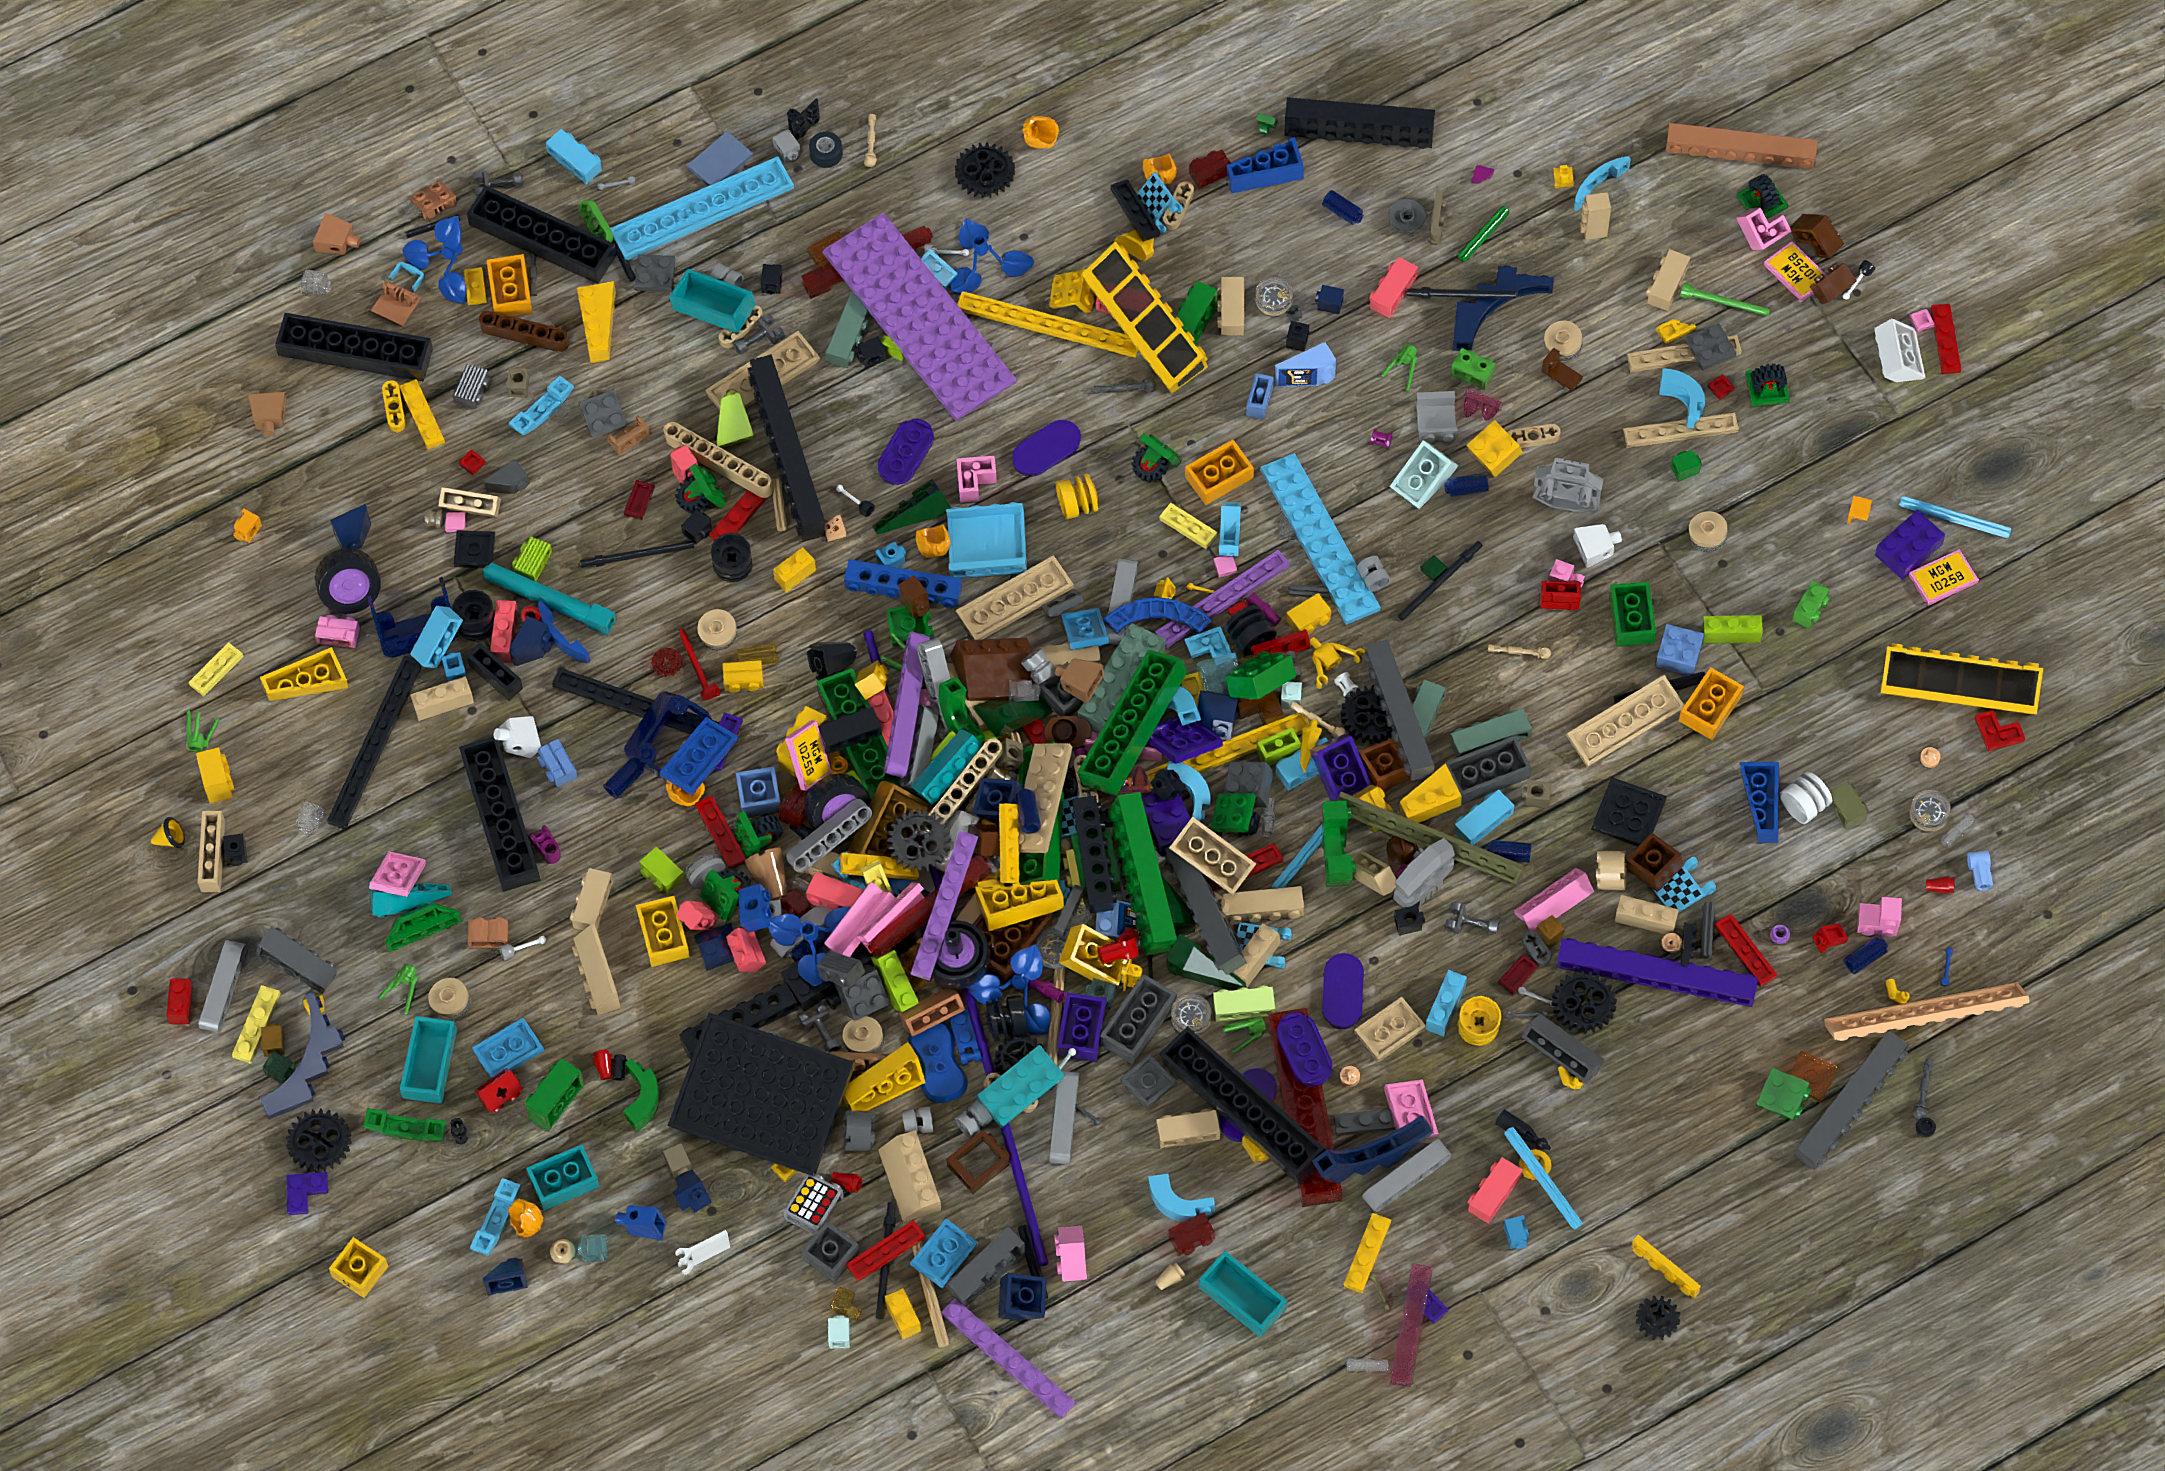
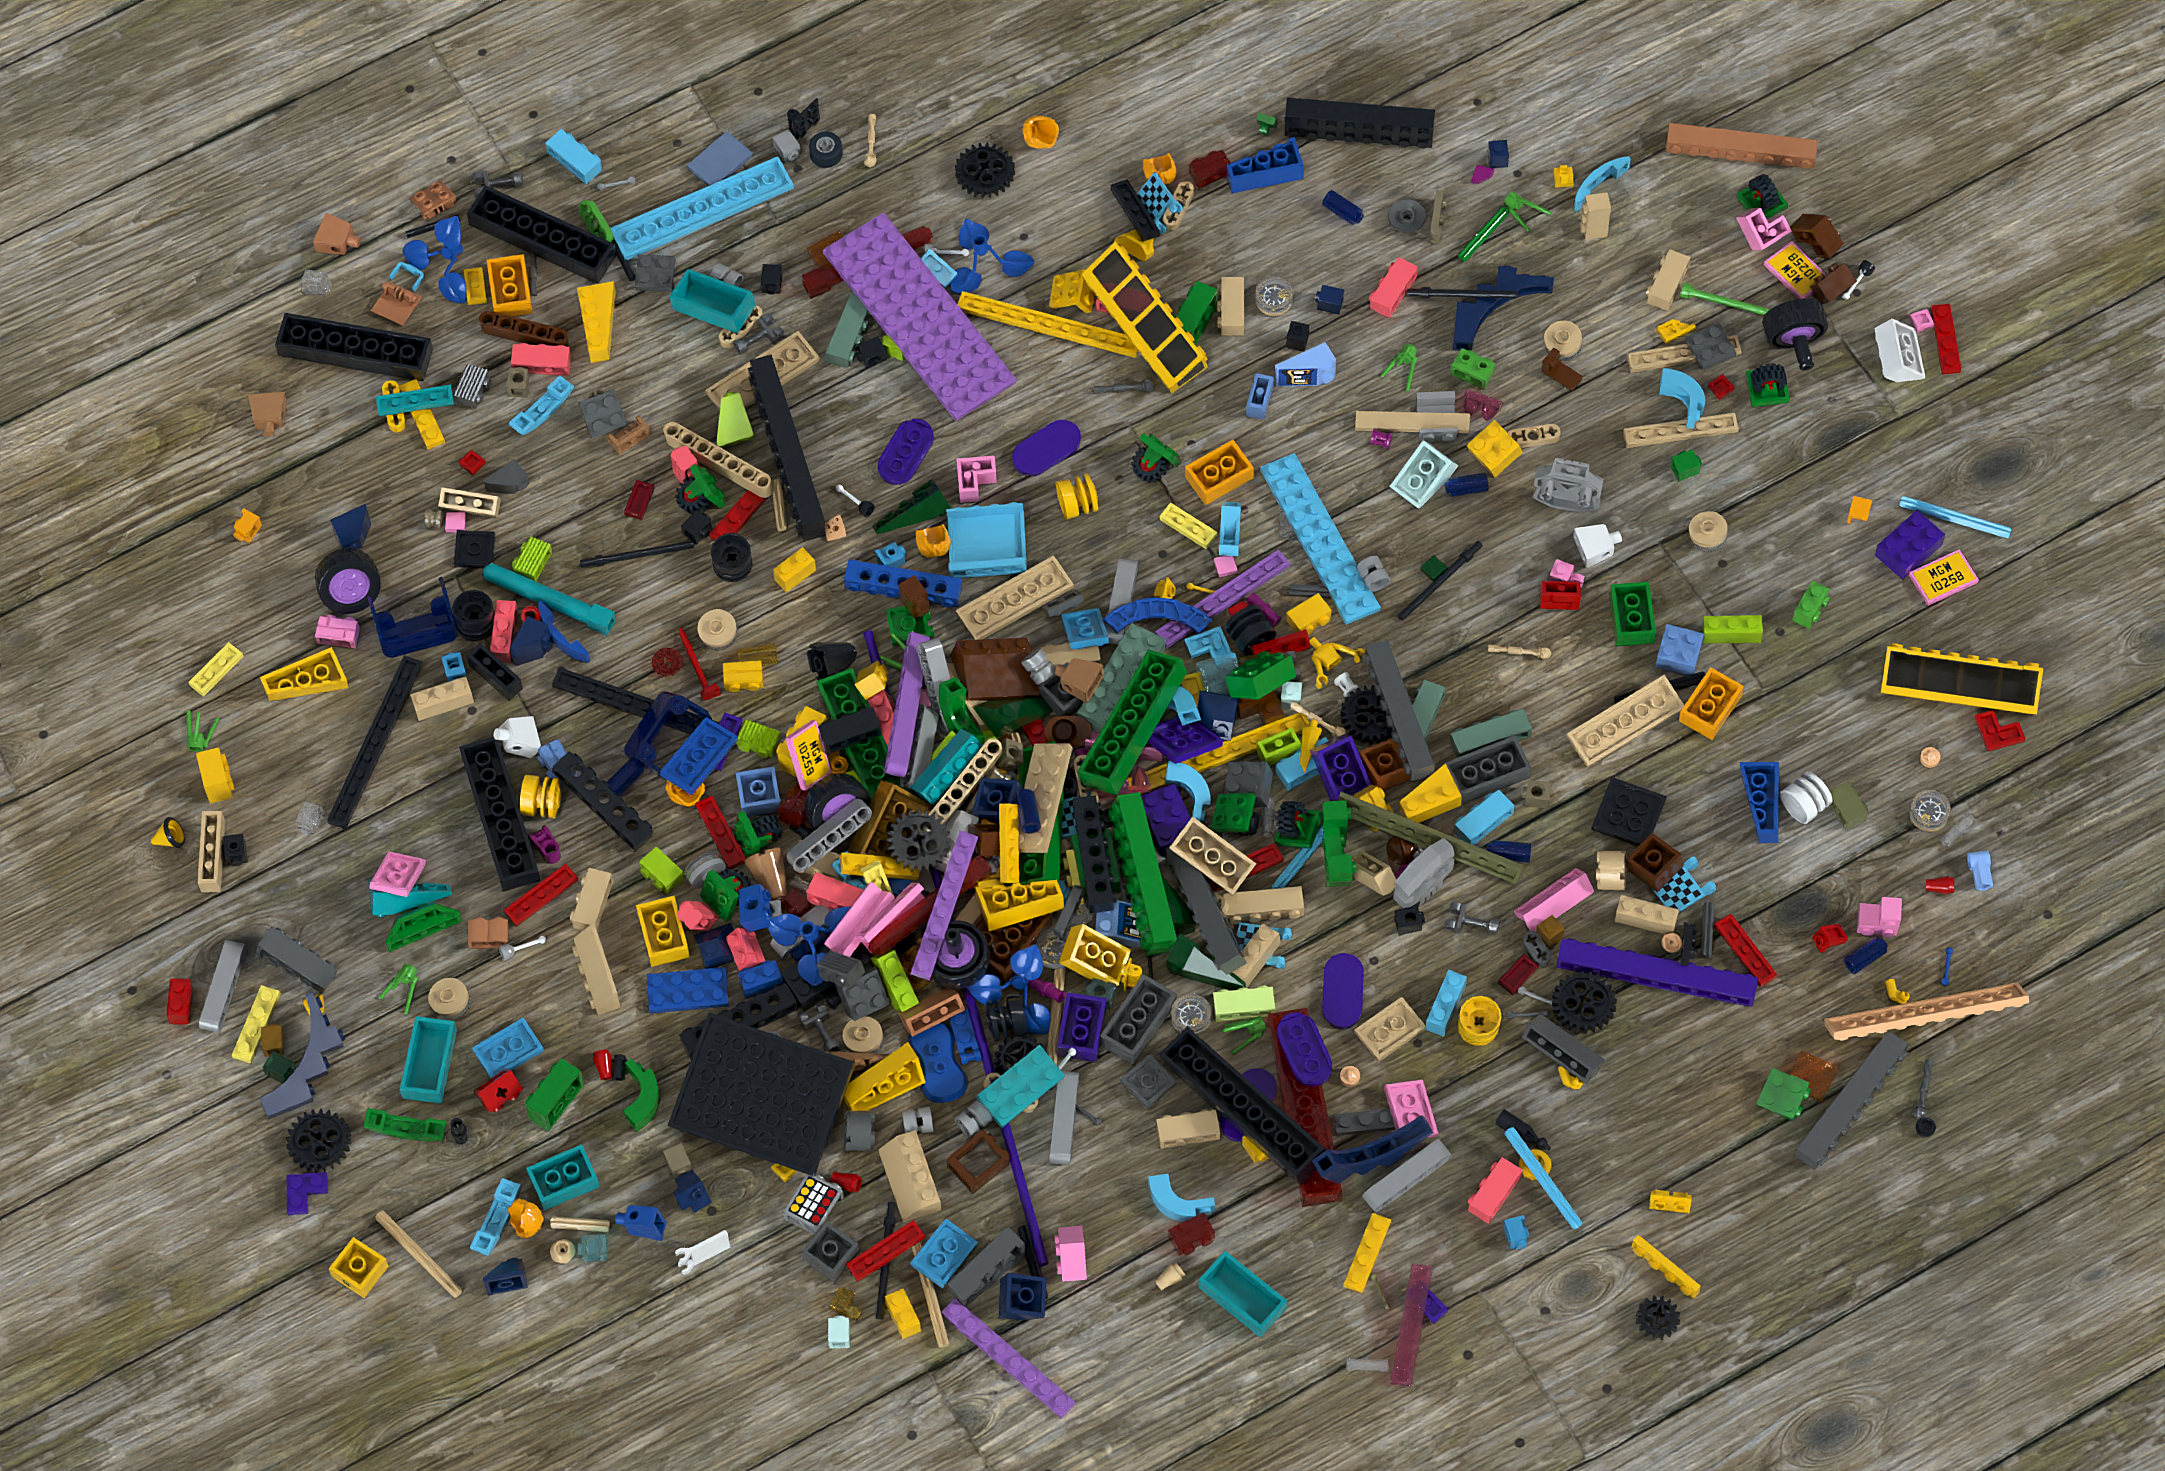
(414, 400): none -> teal plate
(418, 1254): none -> tan axle
(436, 636): medium azure brick -> none
(536, 796): none -> yellow wheel
(541, 895): none -> red plate
(542, 359): none -> coral brick
(580, 1224): none -> tan axle
(633, 838): none -> black brick
(687, 990): none -> blue plate
(758, 739): none -> lime brick
(759, 979): none -> blue brick
(1023, 690): clear brick -> none
(1124, 948): red piece -> none
(1167, 784): black brick -> none
(1294, 313): dark grey hinge -> none
(1297, 825): none -> plate
(1410, 421): none -> tan tile
(1498, 154): none -> dark blue brick
(1515, 201): none -> bright green plant
(1663, 1201): none -> yellow hinge
(1780, 929): medium lavender plate -> none
(1795, 326): none -> black wheel

